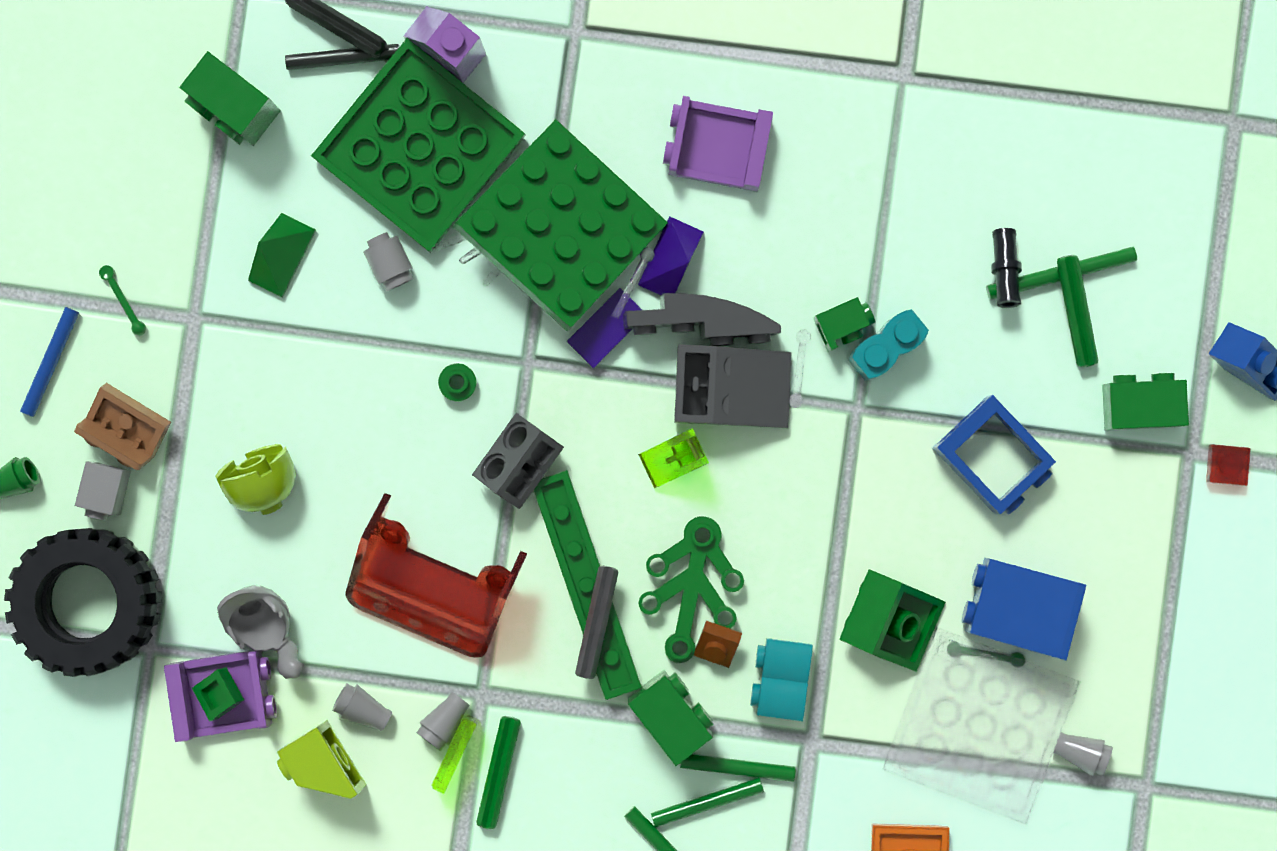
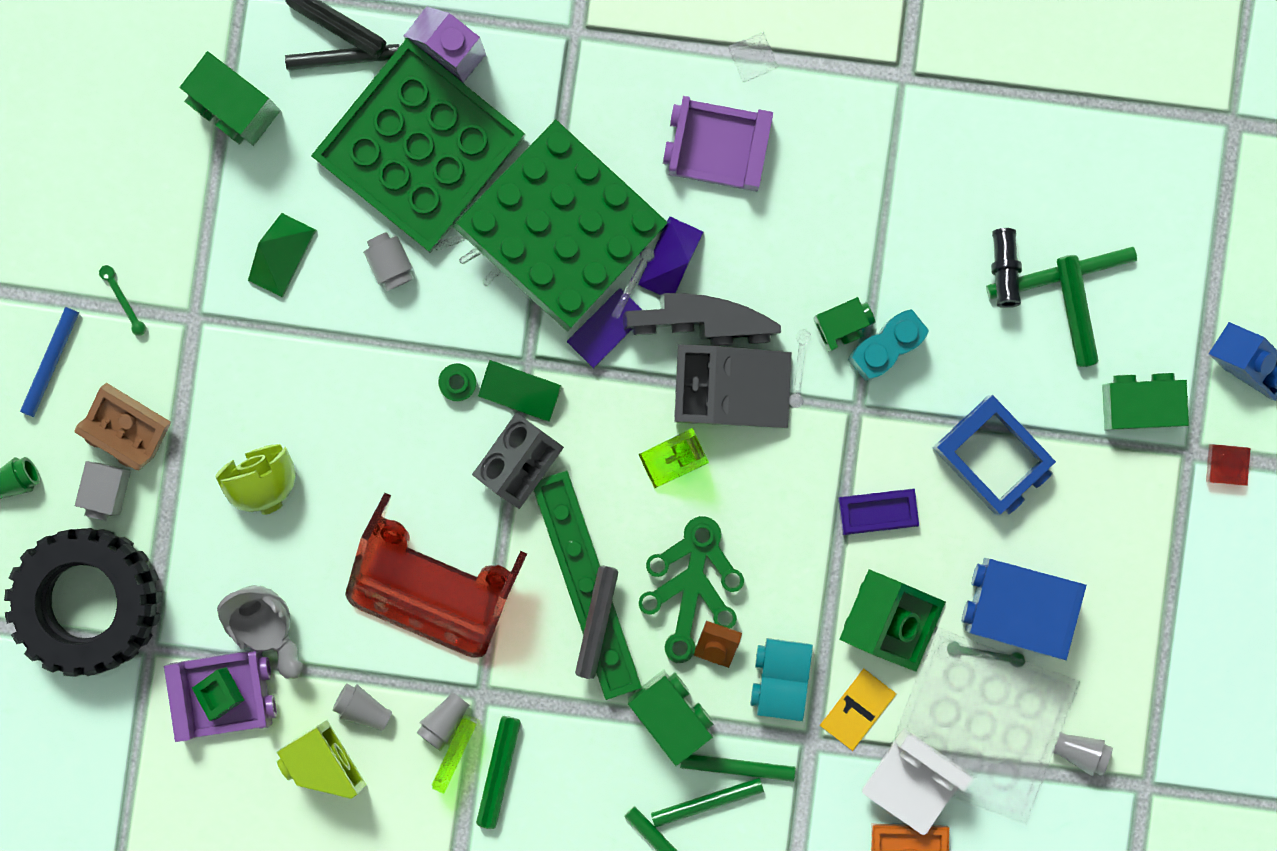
(519, 390): none -> green slope
(753, 57): none -> clear tile
(858, 709): none -> yellow sticker
(878, 511): none -> dark purple tile
(915, 782): none -> white bracket

